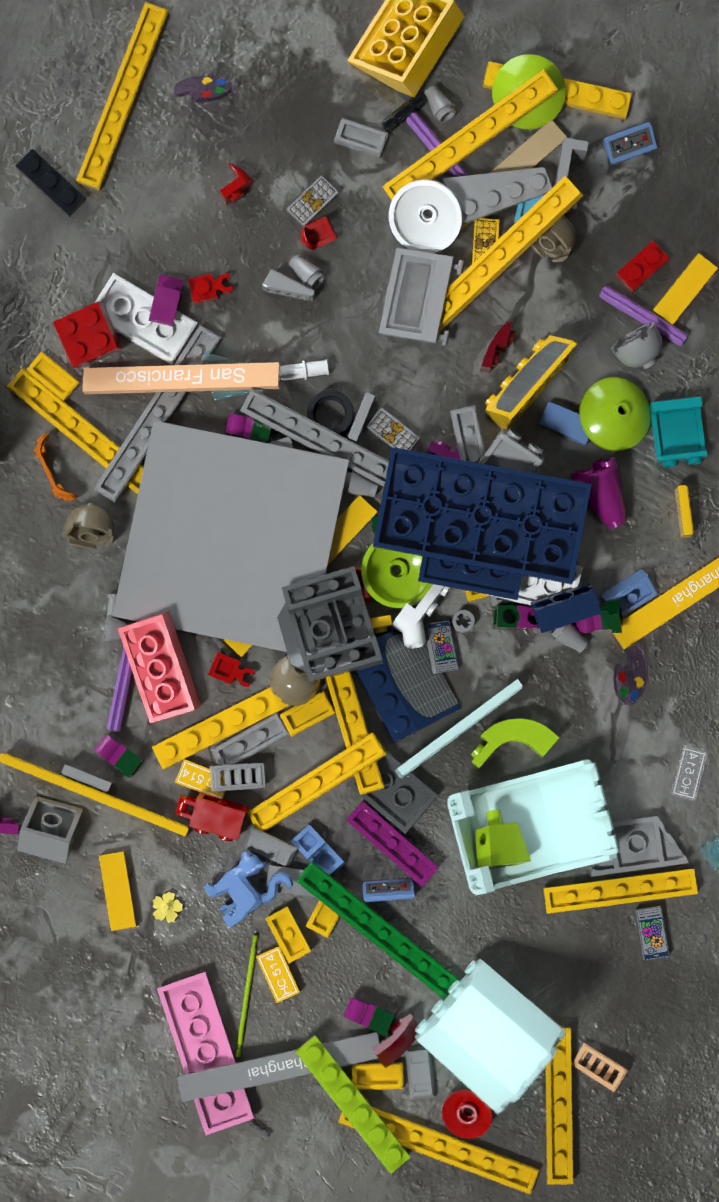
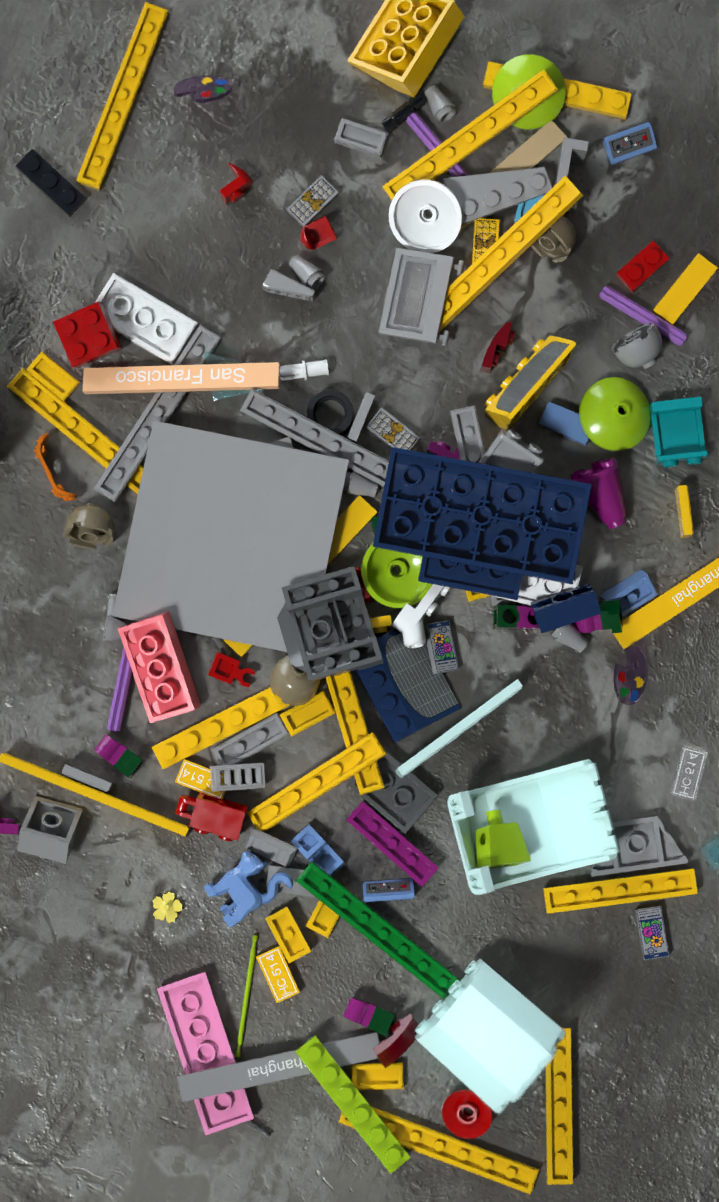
(117, 891): yellow tile -> none
(166, 300): magenta slope -> none
(204, 287): red plate -> none
(248, 428): leg -> none
(420, 1073): light grey tile -> none
(465, 613): light grey bush -> none
(525, 731): lime arch -> none
(623, 1072): light nougat slope -> none

